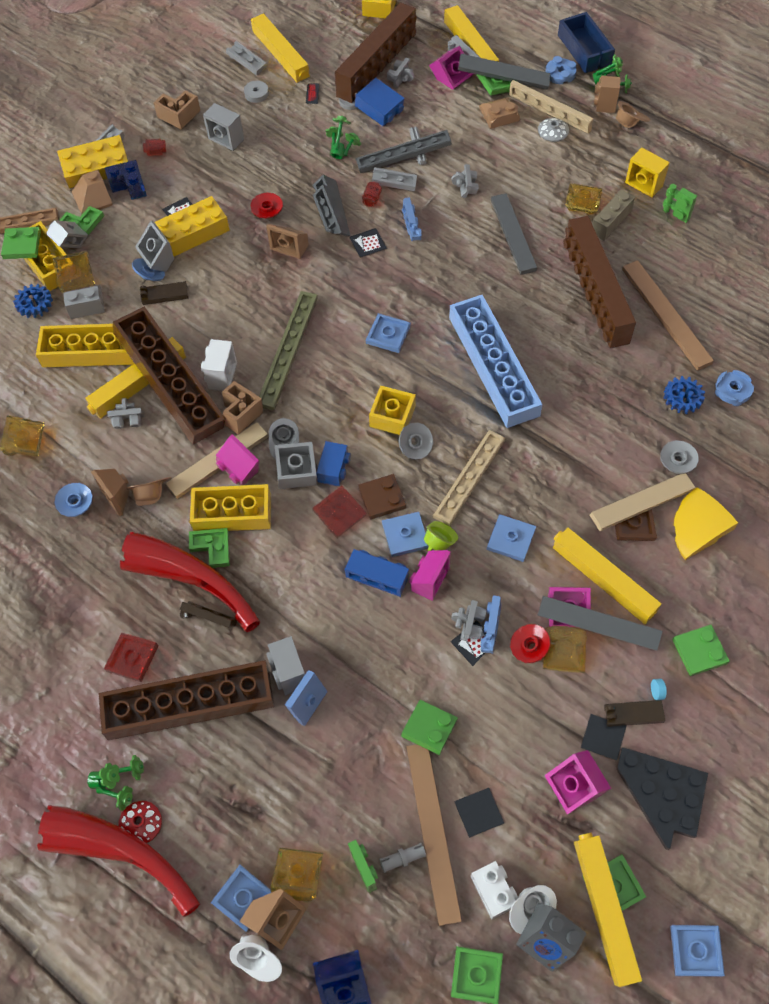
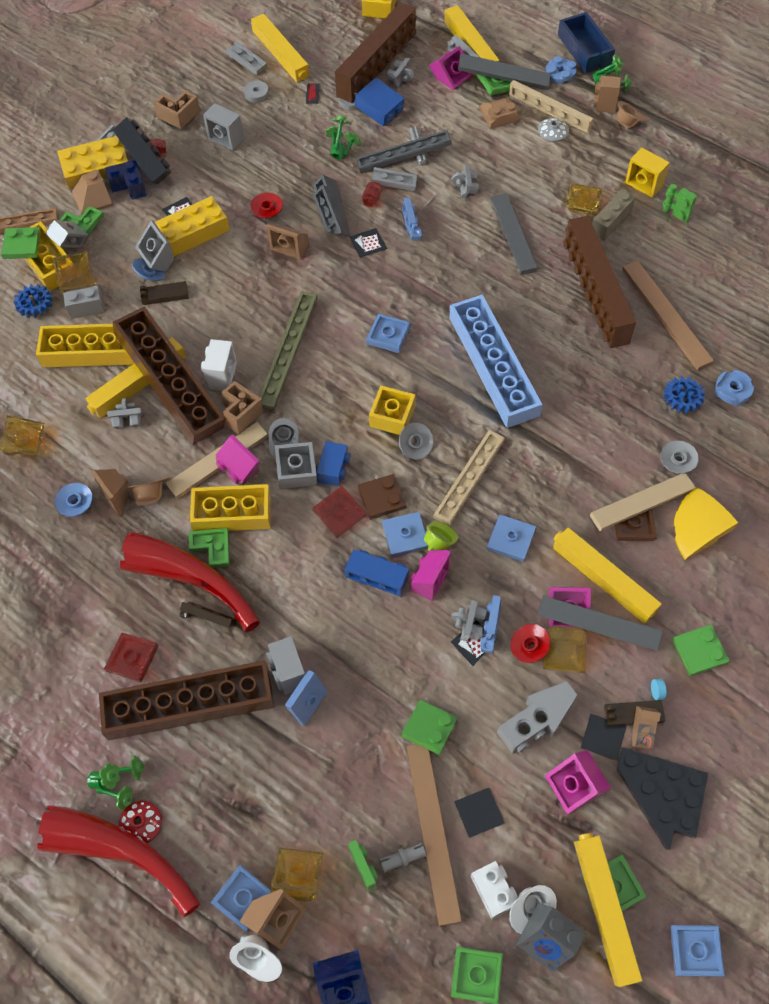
(142, 150): none -> black wedge
(551, 703): none -> light grey brick
(645, 727): none -> medium nougat leg

